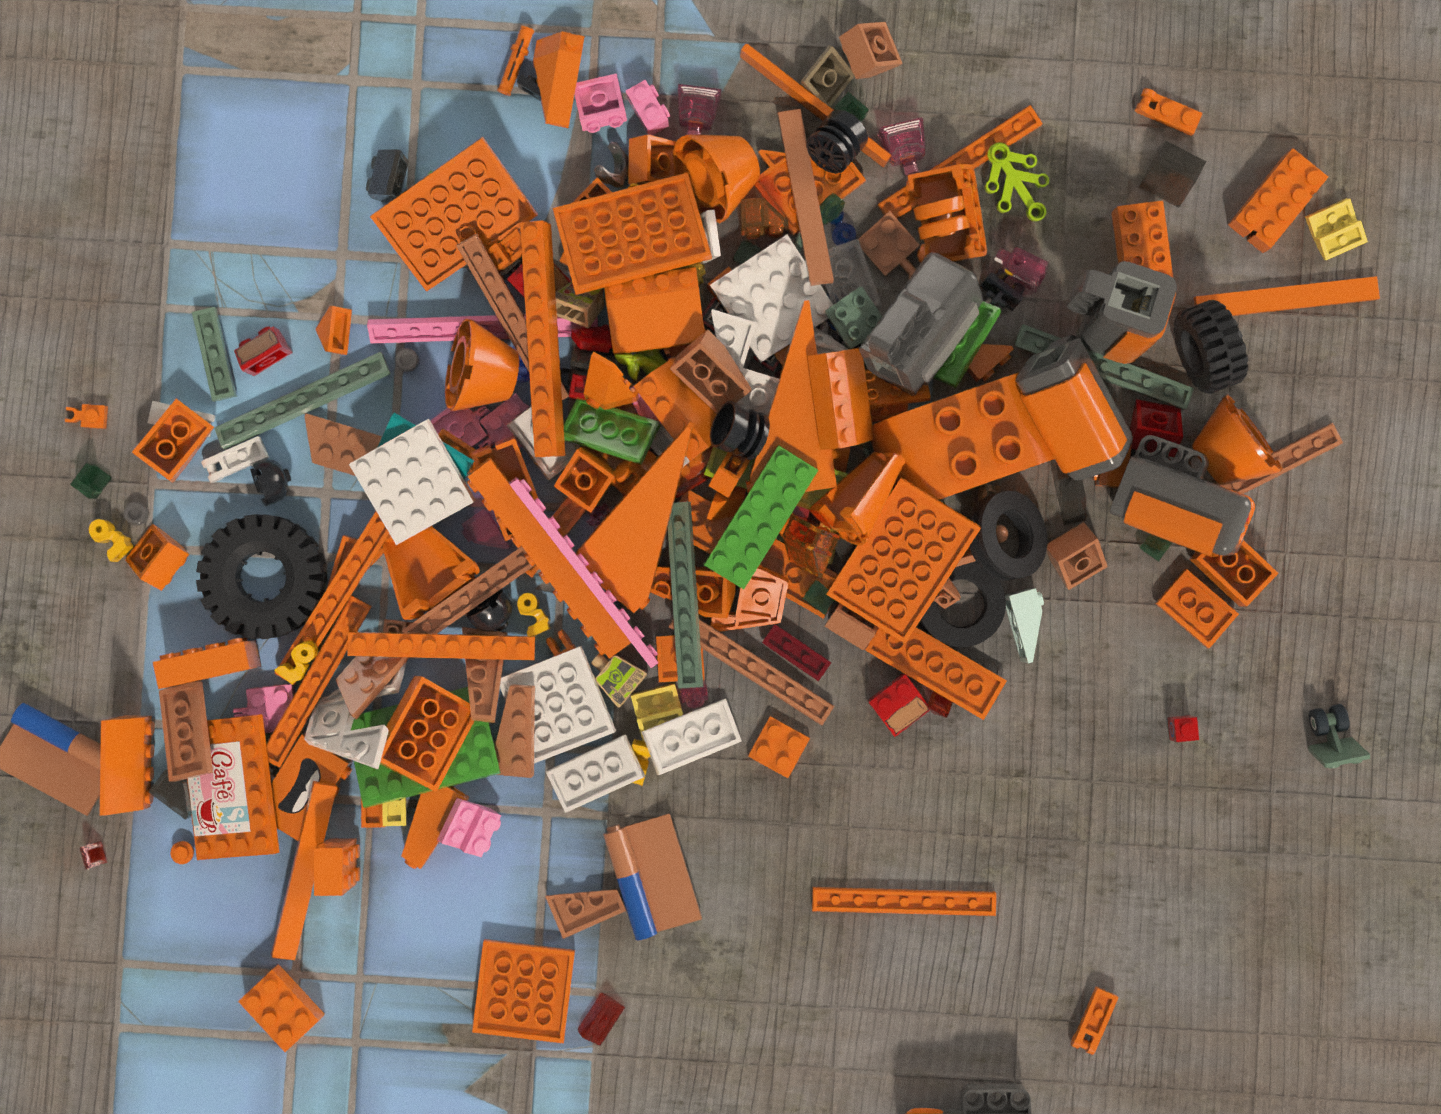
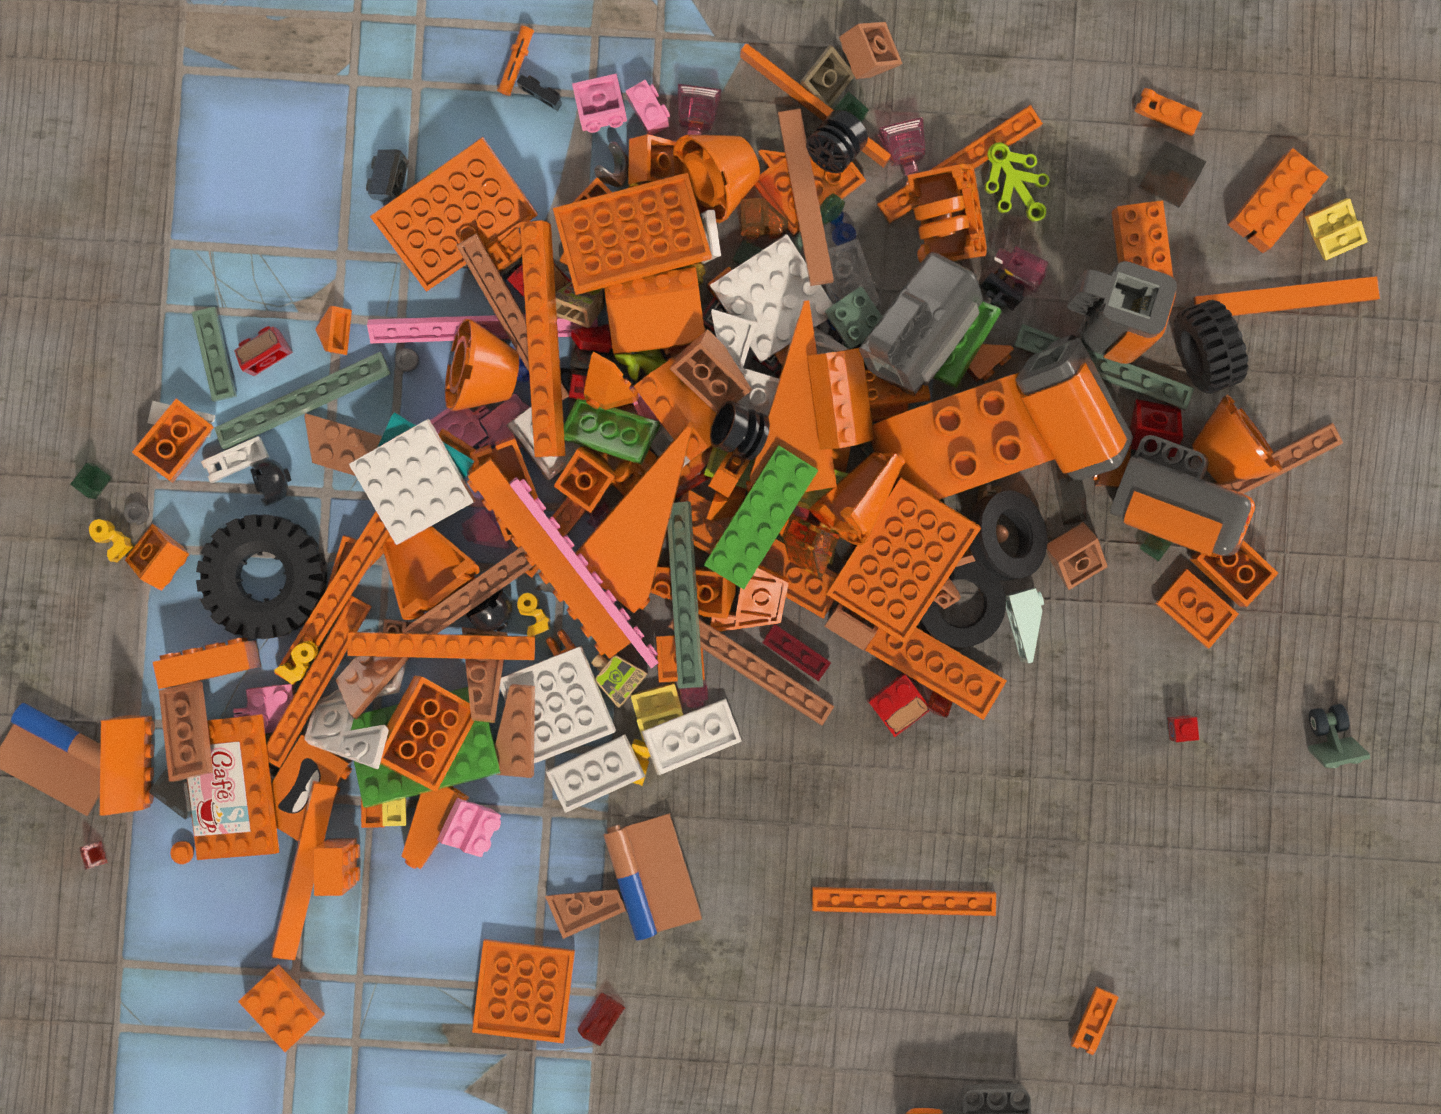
(91, 416): orange plate -> none
(557, 70): orange wedge -> none
(778, 747): orange plate -> none
(817, 597): clear green panel -> none
(889, 245): nougat plate -> none

